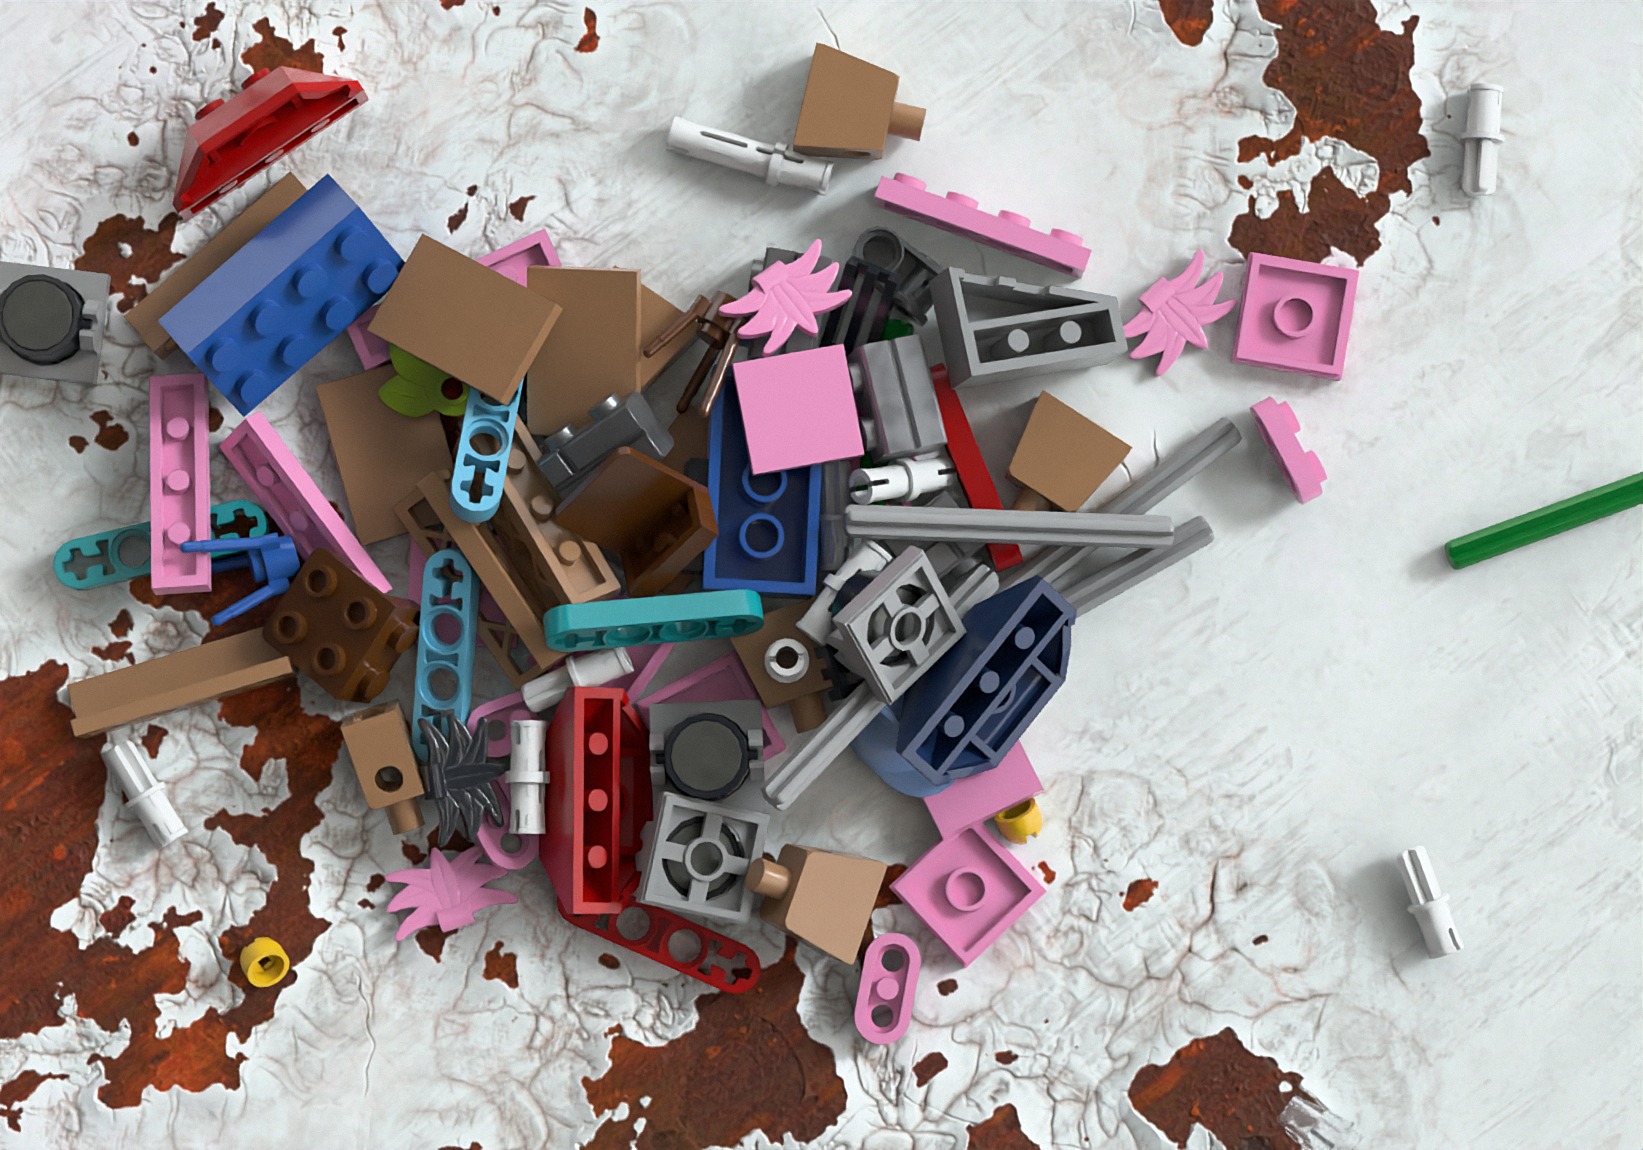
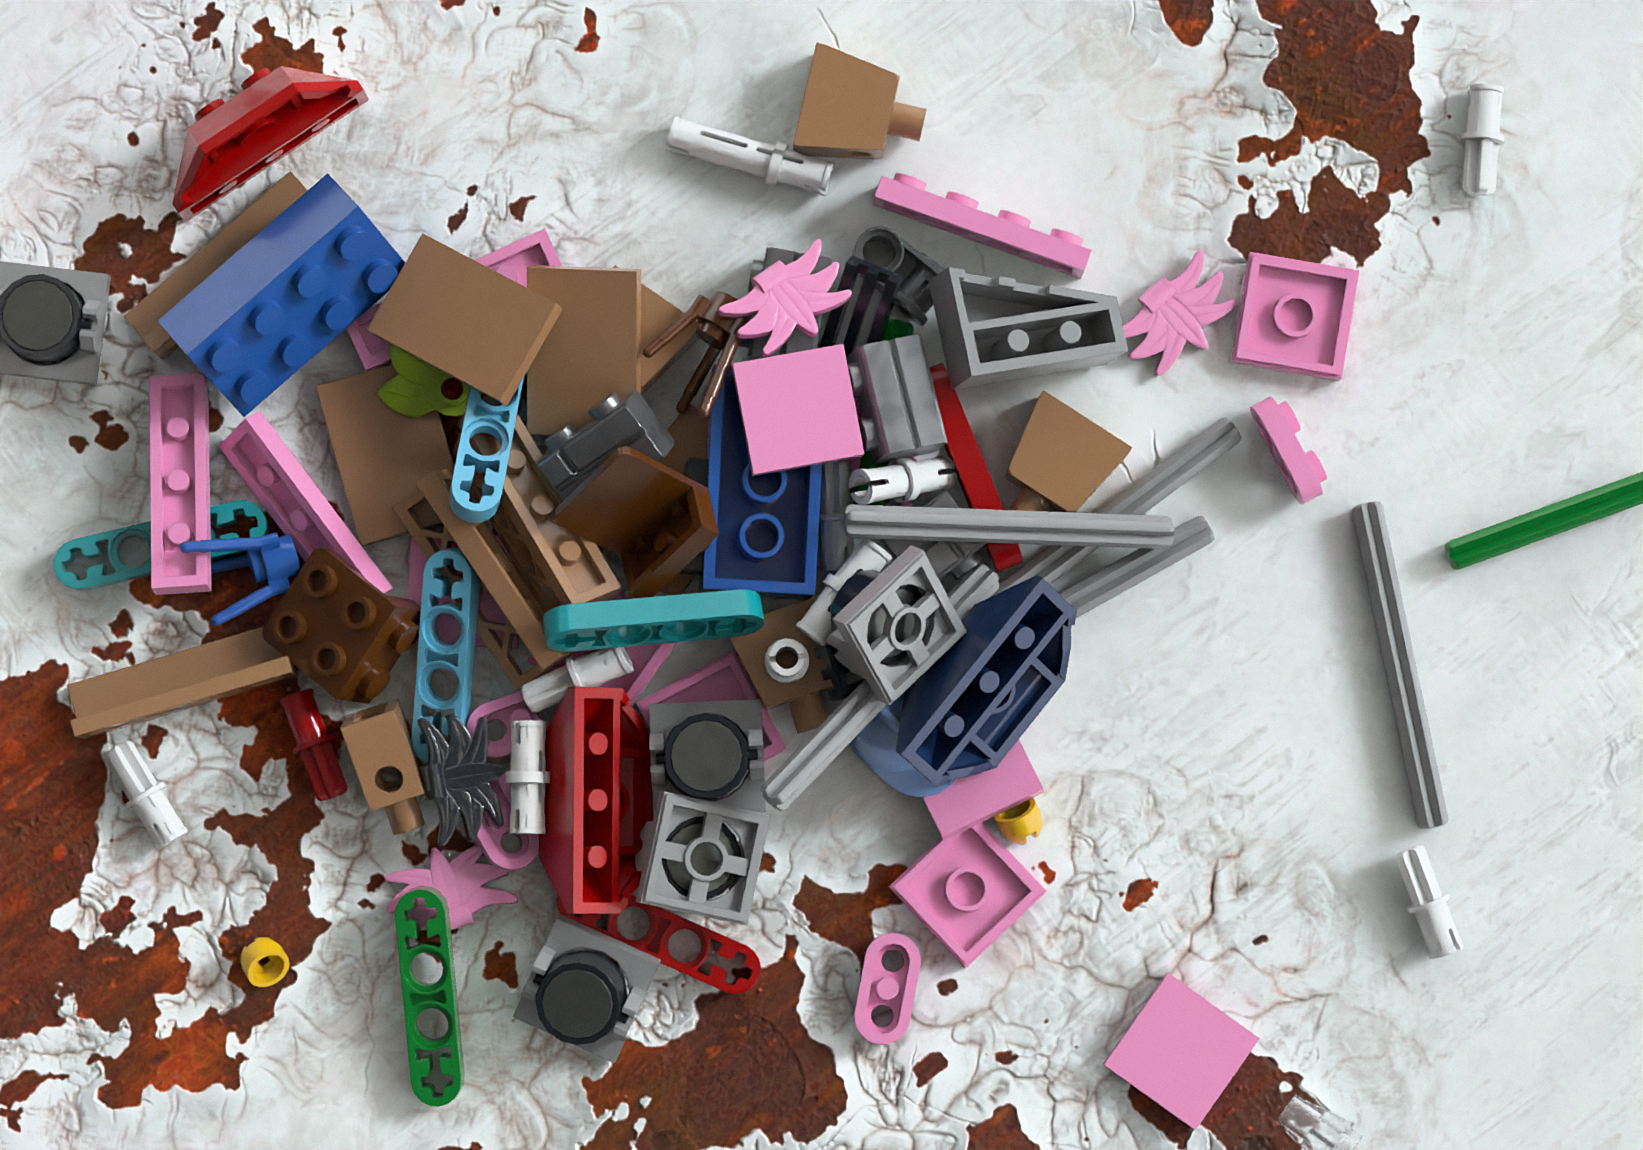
(314, 745): none -> red axle
(436, 995): none -> green beam
(584, 992): none -> piece
(818, 896): medium nougat torso -> none
(1181, 1051): none -> bright pink tile
(1399, 665): none -> light grey axle

